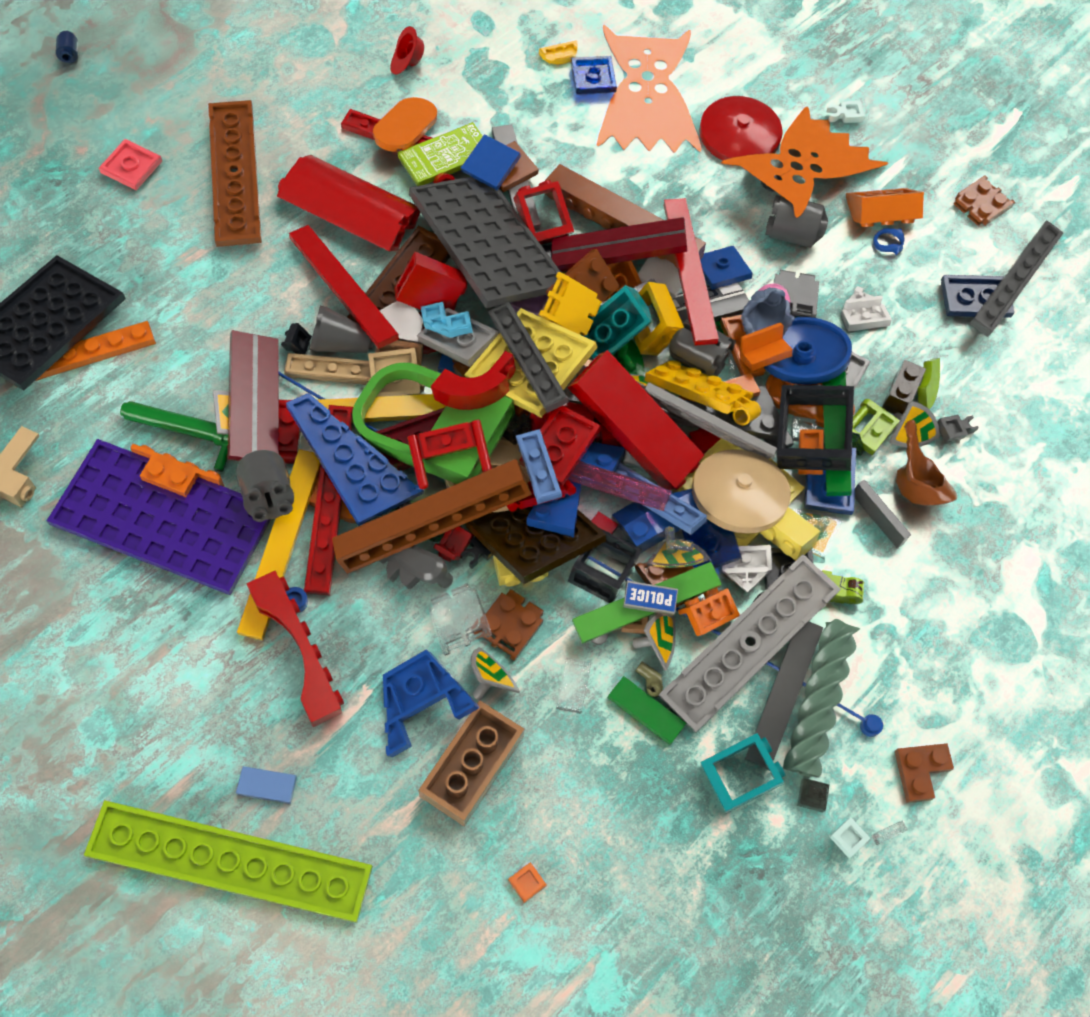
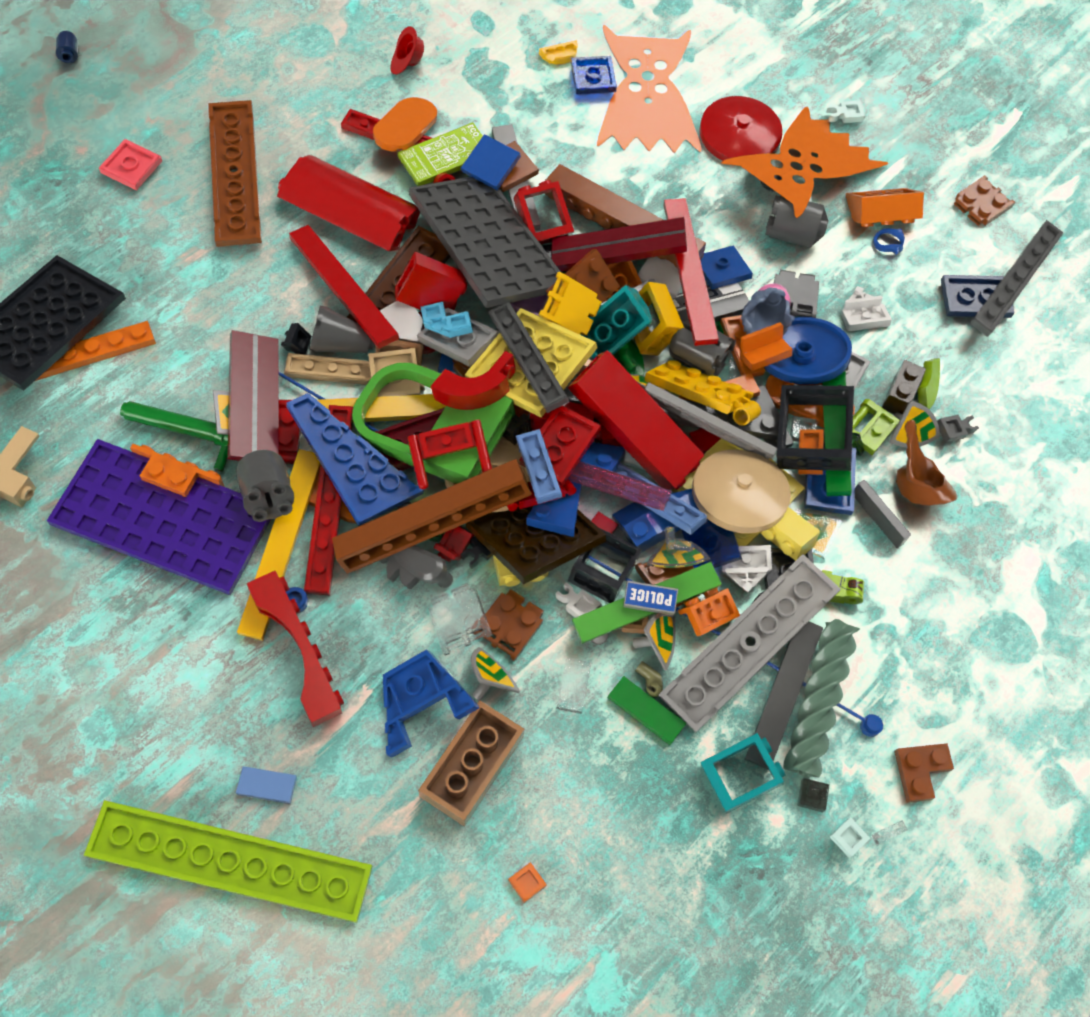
(578, 603): none -> white plate

